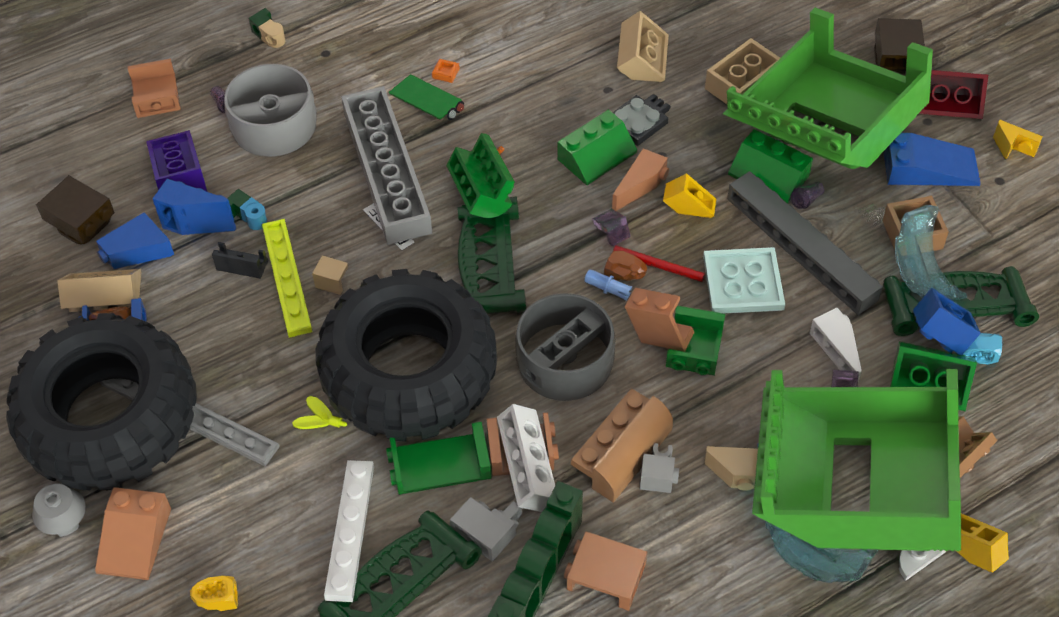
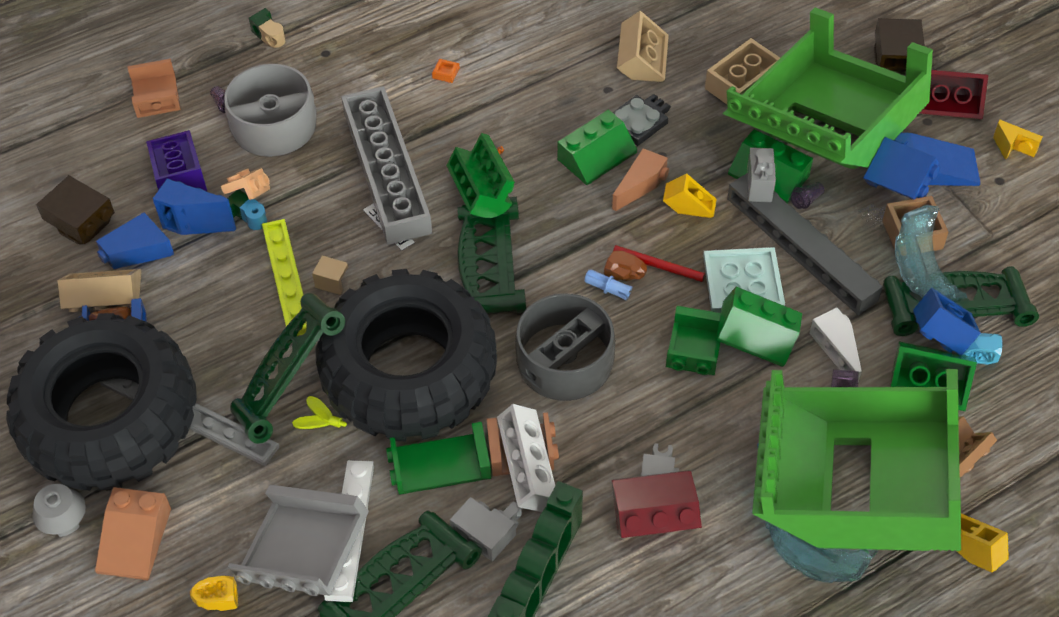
(239, 262): black hinge -> none
(253, 182): none -> light nougat bracket
(302, 540): none -> light grey panel
(318, 319): none -> dark green piece
(427, 98): green piece -> none
(606, 567): nougat panel -> none
(614, 226): clear purple bracket -> none
(618, 445): medium nougat brick -> none
(654, 321): nougat panel -> none
(656, 504): none -> dark red slope
(733, 465): tan slope -> none
(758, 326): none -> green slope
(761, 174): none -> light grey hinge
(902, 169): none -> blue panel
(914, 561): white plate -> none

